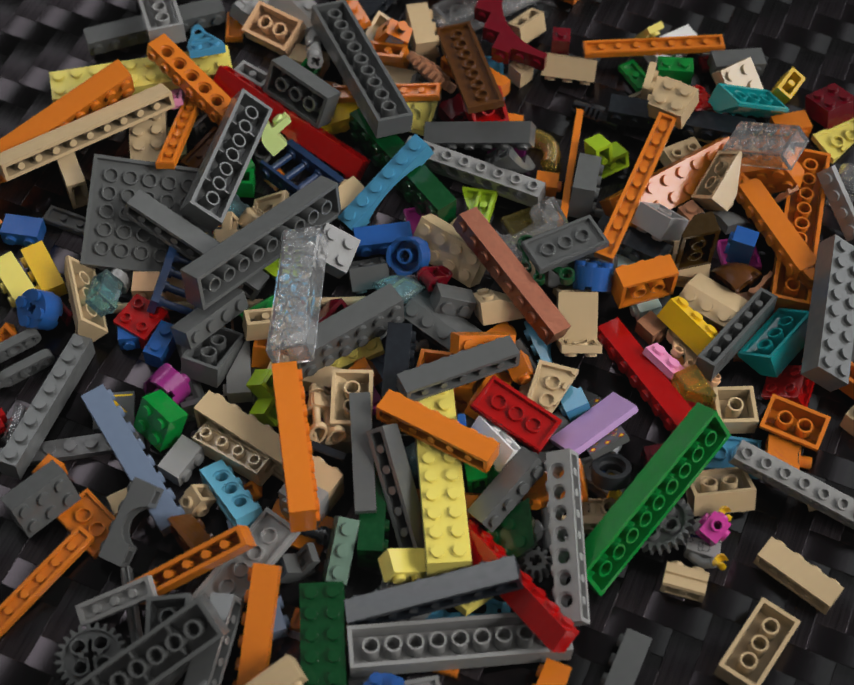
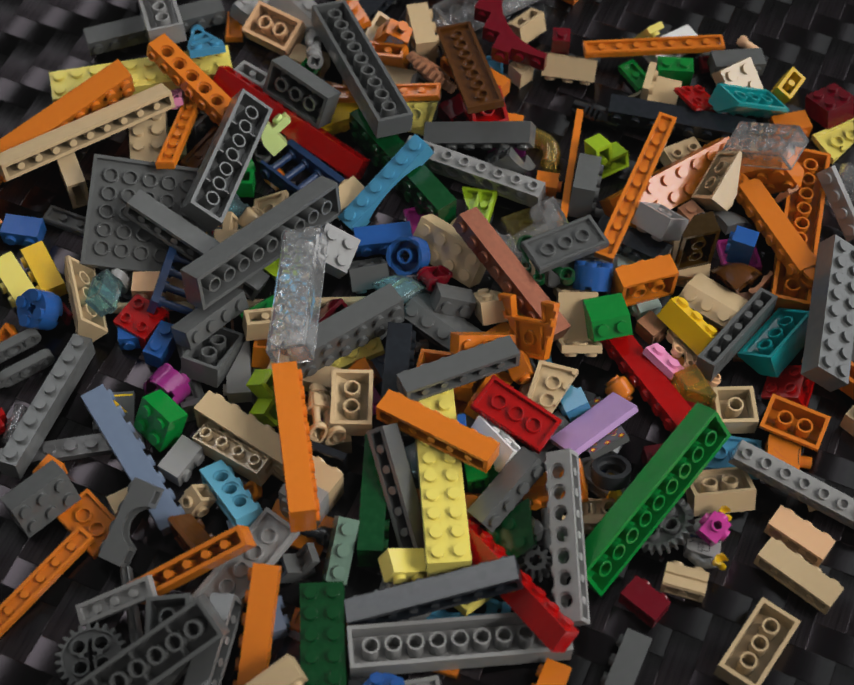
(361, 453): dark grey tile -> none
(532, 334): none -> orange wing
(607, 317): none -> green slope
(620, 386): none -> orange head
(644, 601): none -> dark red brick
(675, 100): tan brick -> none
(744, 43): none -> light nougat arm
(799, 535): none -> light nougat brick

